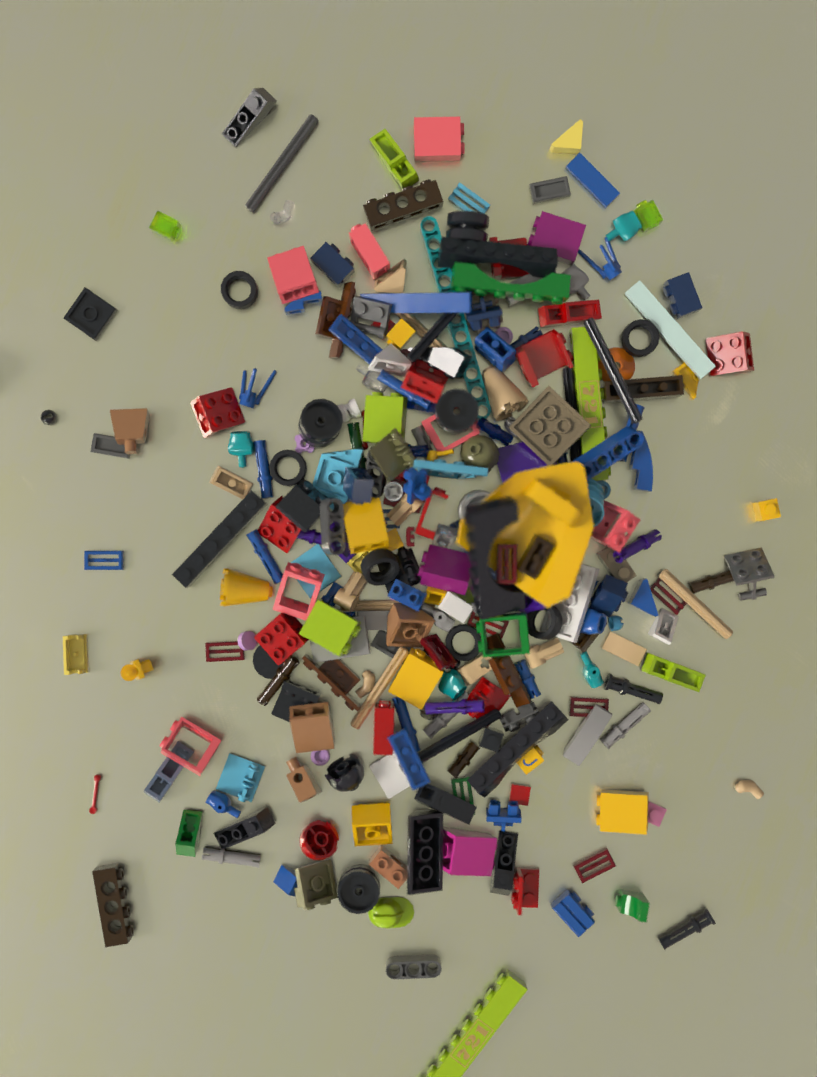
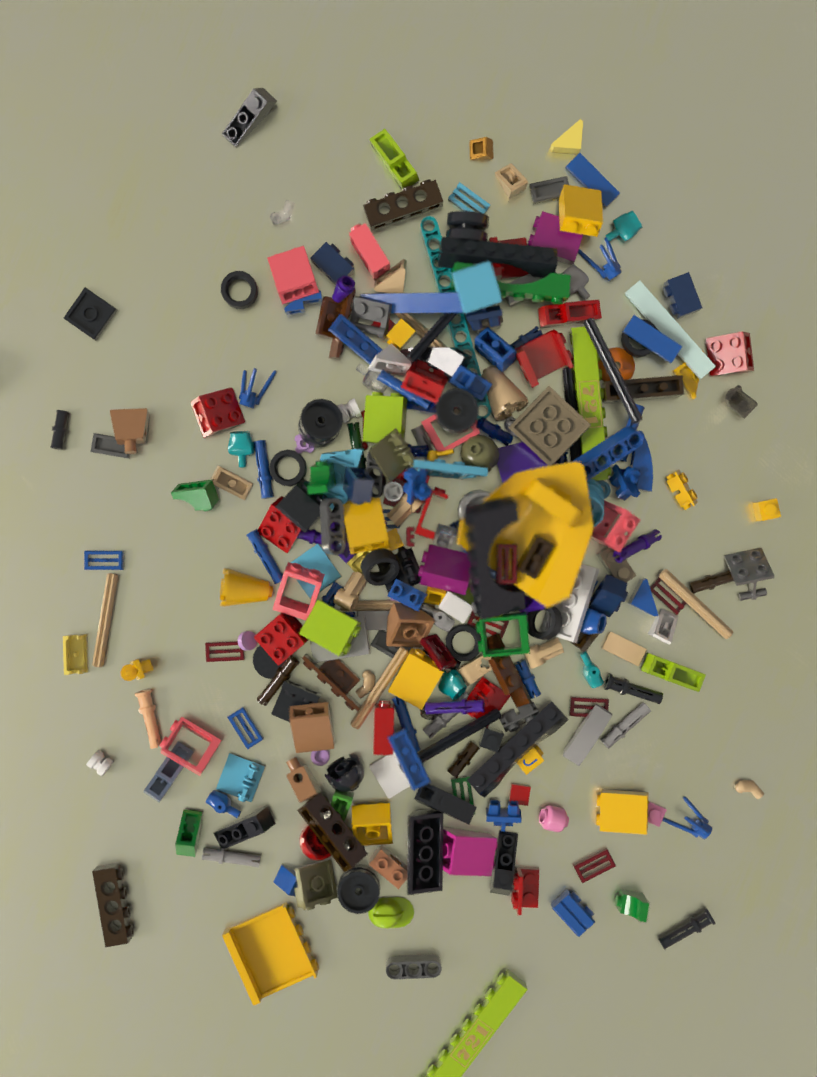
(49, 421): black hinge -> none
(59, 429): none -> black pin
(93, 809): red hinge -> none
(100, 763): none -> white wheel
(105, 620): none -> tan axle
(147, 709): none -> light nougat pin
(165, 226): clear neon green brick -> none
(199, 494): none -> arch
(219, 538): black arch -> none
(254, 741): none -> blue tile
(270, 952): none -> yellow panel
(281, 163): dark grey axle -> none
(321, 477): none -> green arch
(323, 830): none -> dark brown brick
(341, 802): none -> bright green slope
(344, 286): none -> dark purple cone
(438, 138): coral brick -> none
(470, 382): none -> blue slope
(476, 287): none -> medium azure slope
(481, 149): none -> pearl gold slope
(505, 333): lavender tile -> none
(511, 180): none -> tan slope
(553, 818): none -> bright pink head
(580, 210): none -> yellow brick
(615, 623): dark azure hinge -> none
(627, 480): none -> blue hips
(648, 215): clear neon green brick -> none
(652, 339): none -> blue tile
(680, 482): none -> yellow hinge
(700, 827): none -> blue plant
(740, 401): none -> clear smoke bracket

